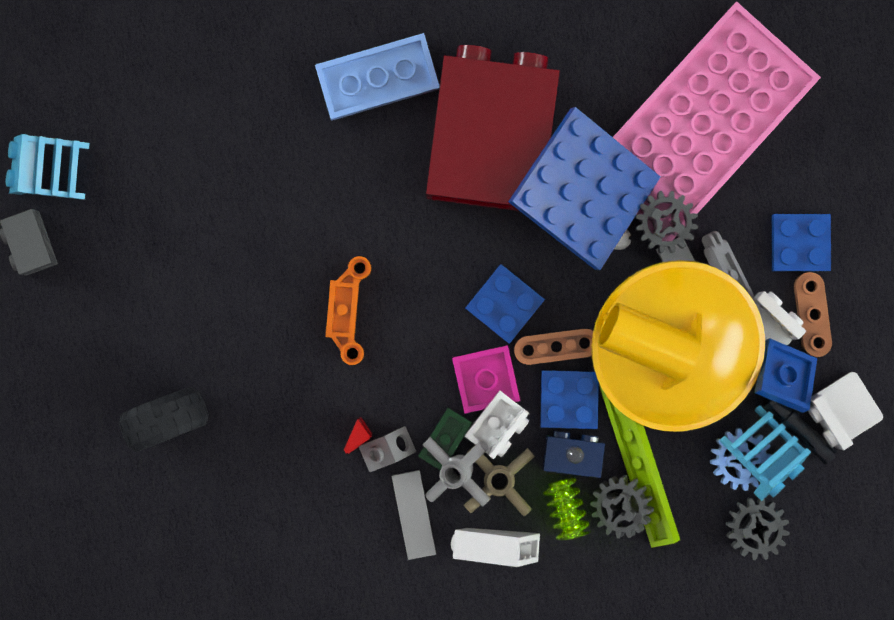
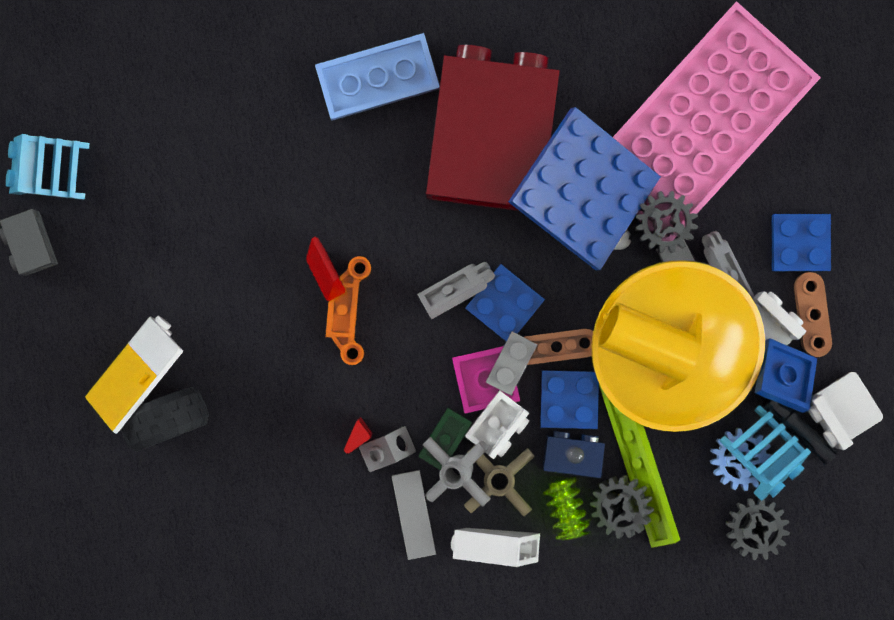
(134, 373): none -> door
(324, 270): none -> red slope
(456, 288): none -> light grey hinge
(511, 363): none -> light grey plate

